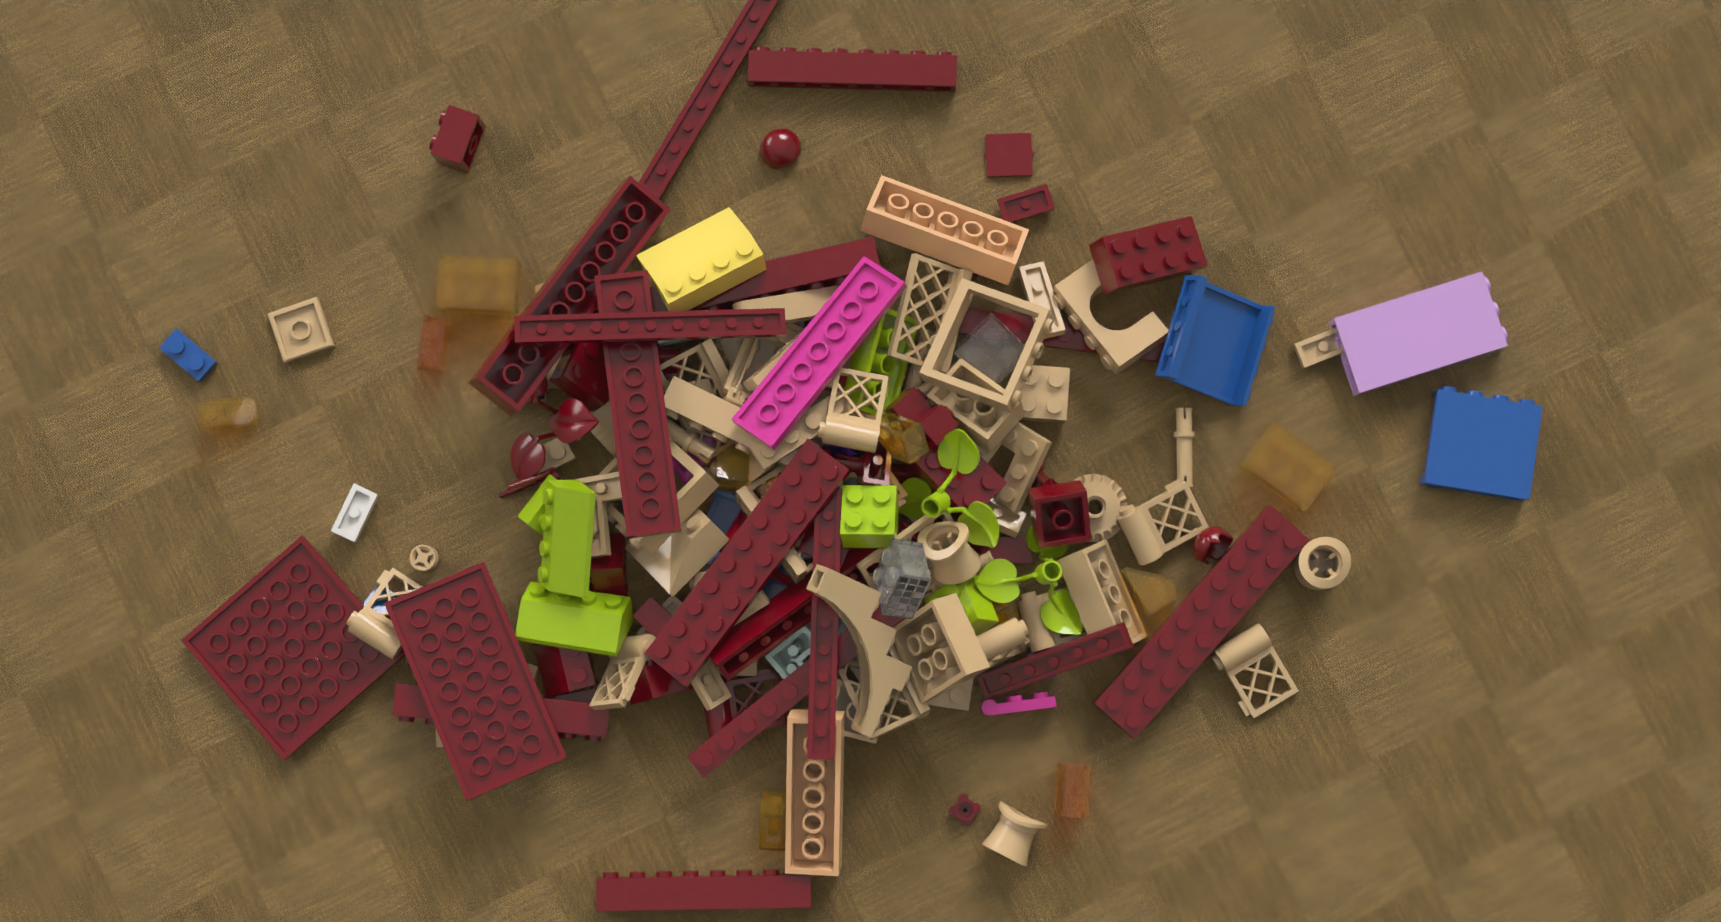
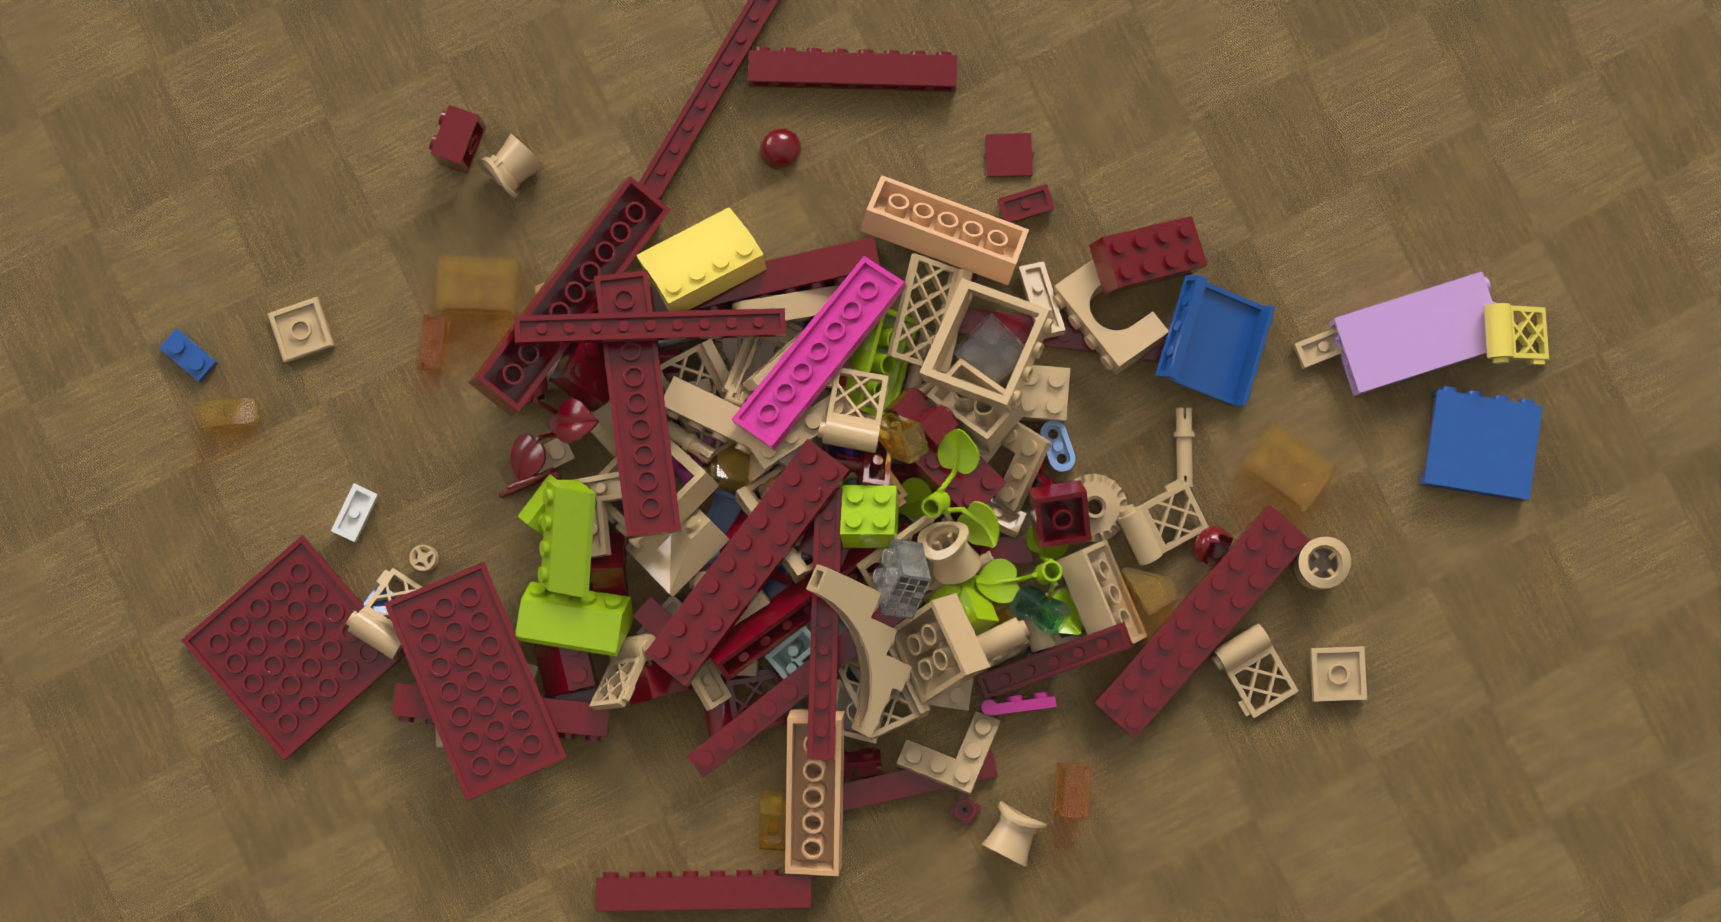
(511, 165): none -> tan hat
(866, 760): none -> dark red hinge
(898, 785): none -> dark red tile
(952, 772): none -> tan plate
(1035, 606): none -> clear green brick
(1059, 446): none -> light blue plate
(1338, 673): none -> tan plate
(1503, 332): none -> light yellow piece

